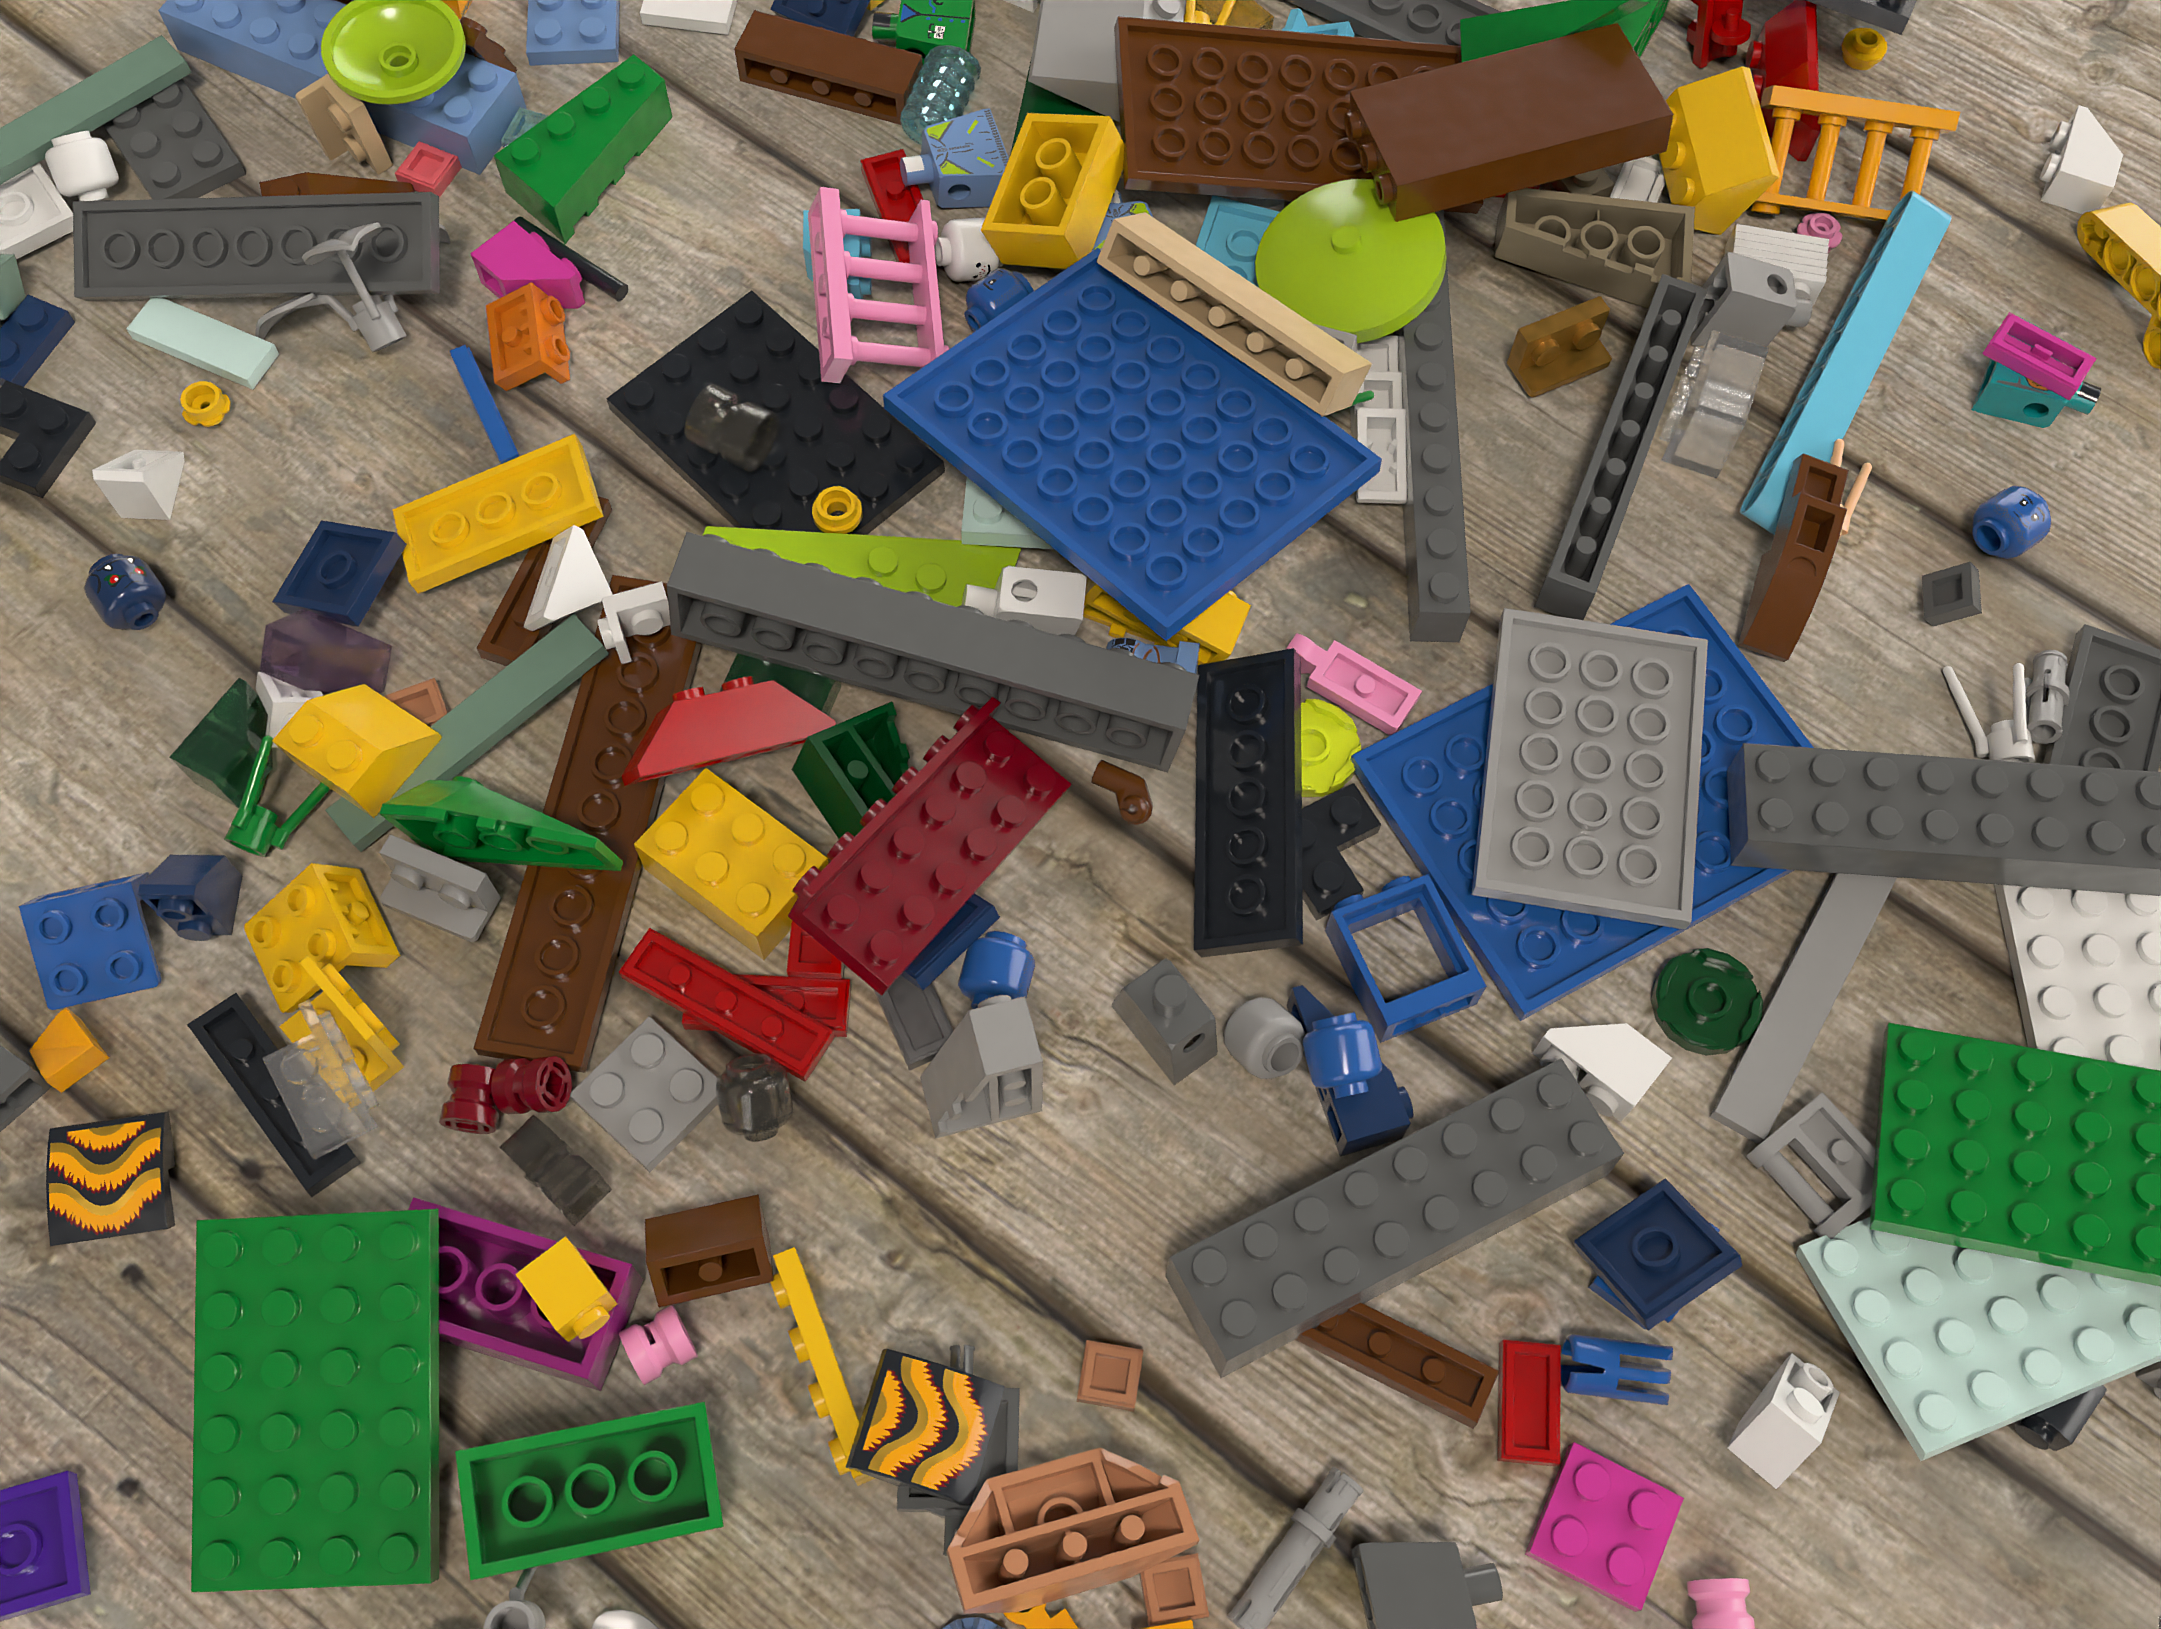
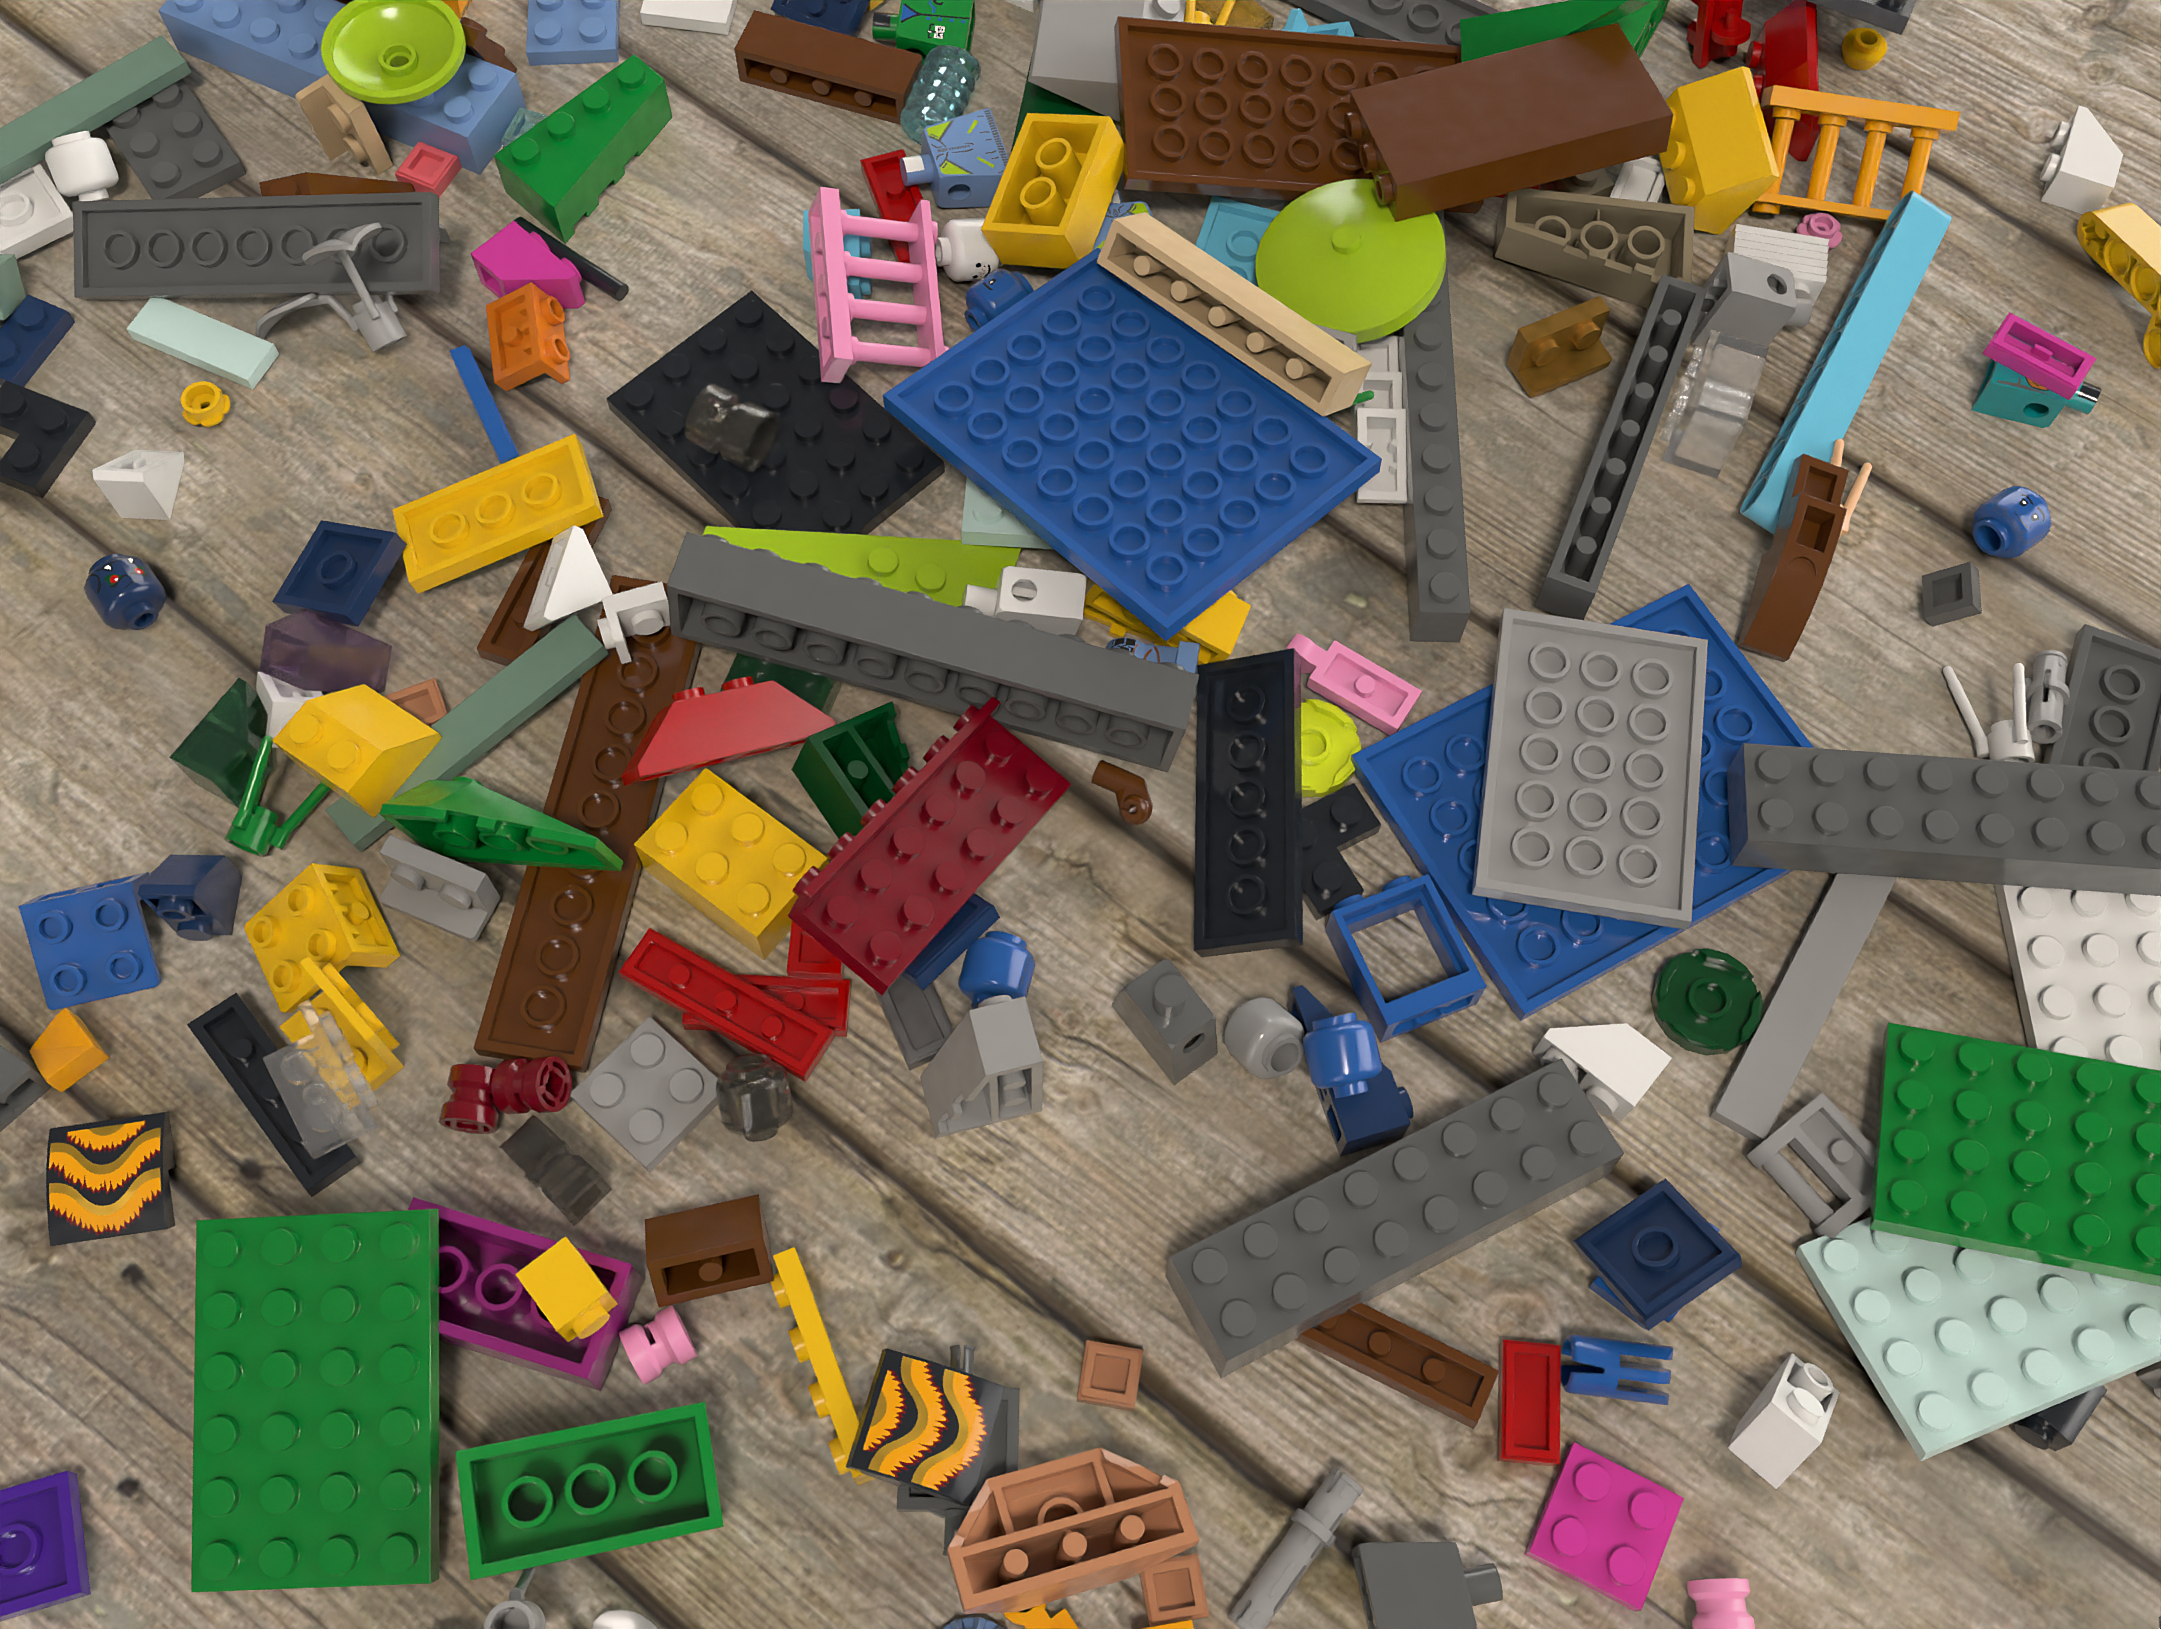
(832, 500): yellow plate -> none

